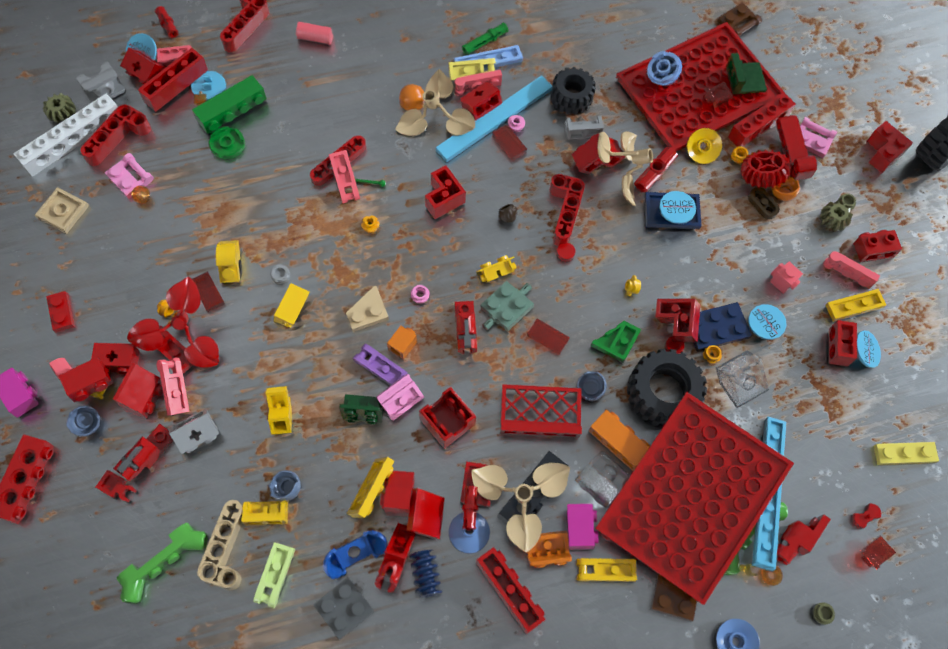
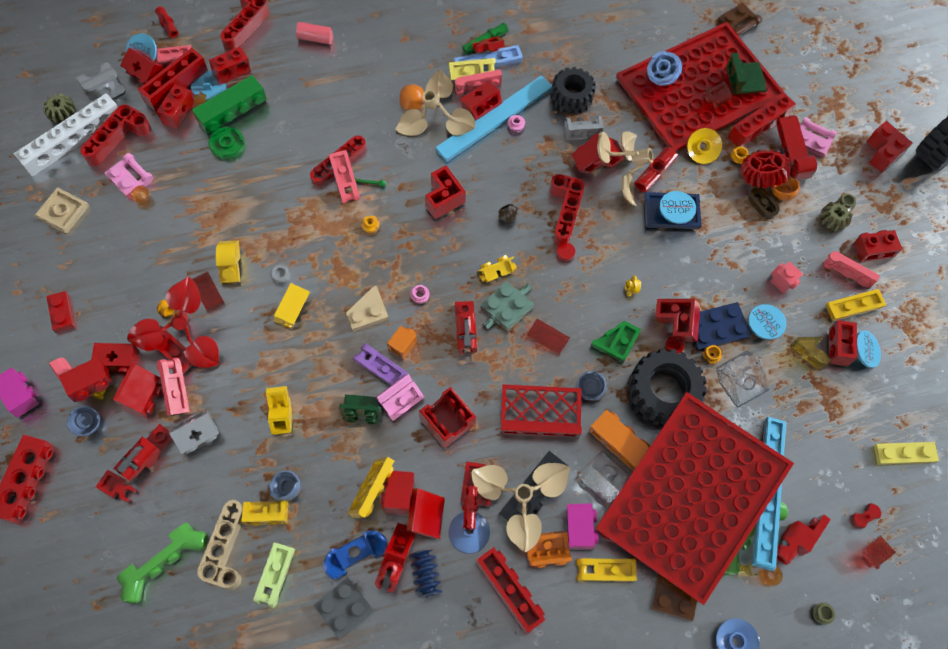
(175, 106): none -> red brick
(230, 65): none -> red brick
(491, 44): none -> red plate
(509, 142): clear red tile -> none
(807, 349): none -> clear yellow slope

